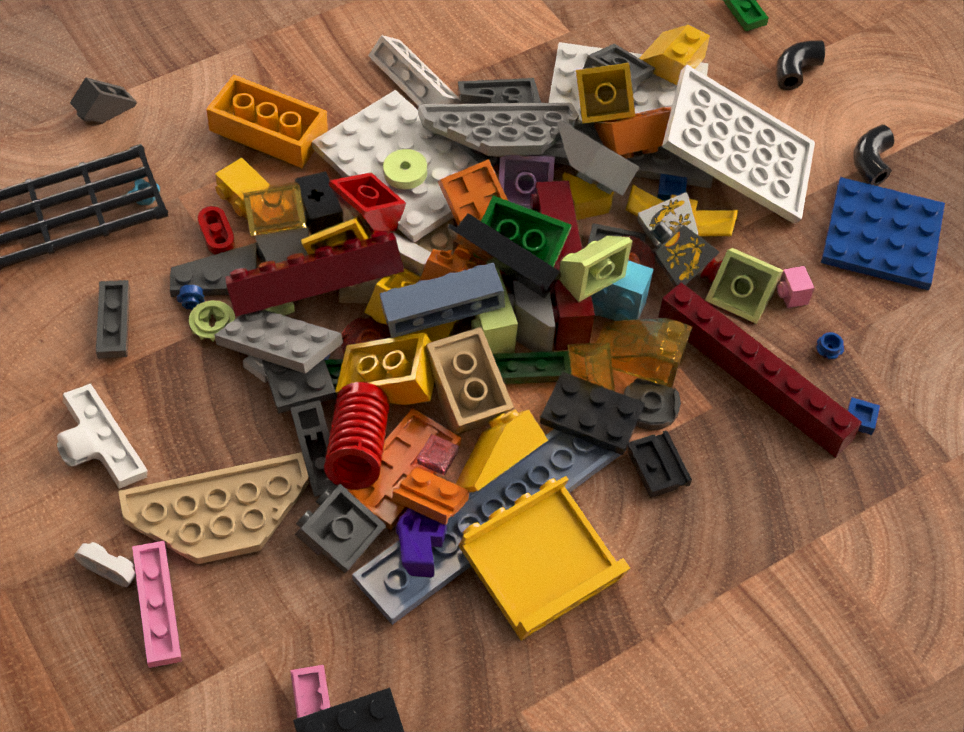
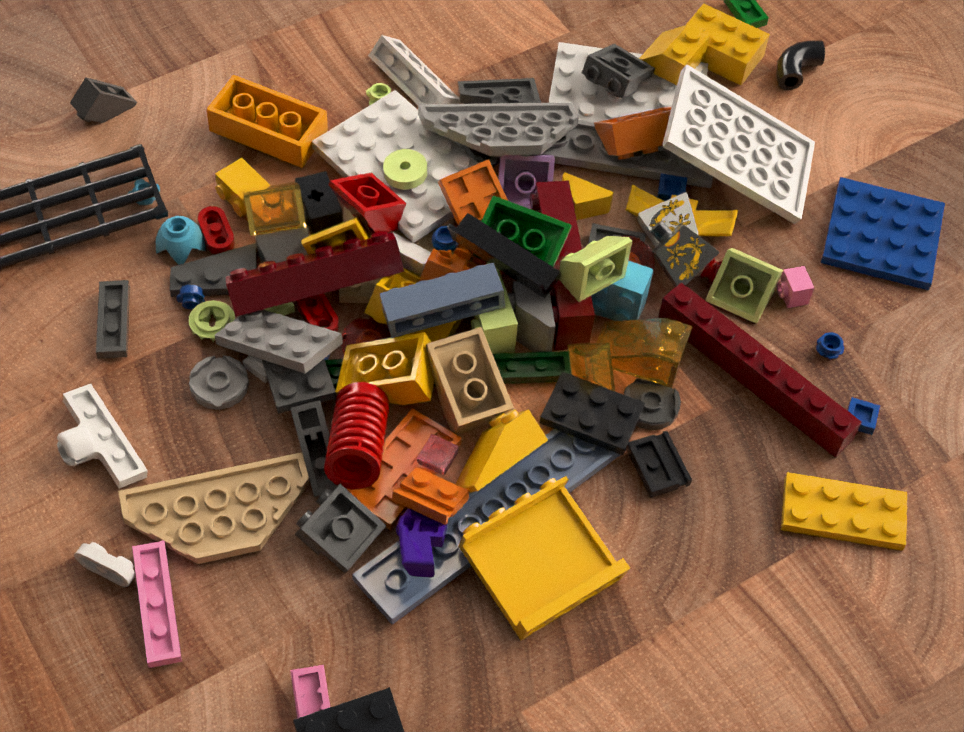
(178, 237): none -> medium azure piece
(218, 382): none -> light grey tile
(321, 314): none -> red plate
(377, 92): none -> yellowish green plate
(442, 239): none -> blue plate
(596, 161): light grey slope -> none
(605, 93): yellow slope -> none
(733, 44): none -> yellow brick
(844, 511): none -> yellow plate
(868, 152): black cylinder -> none

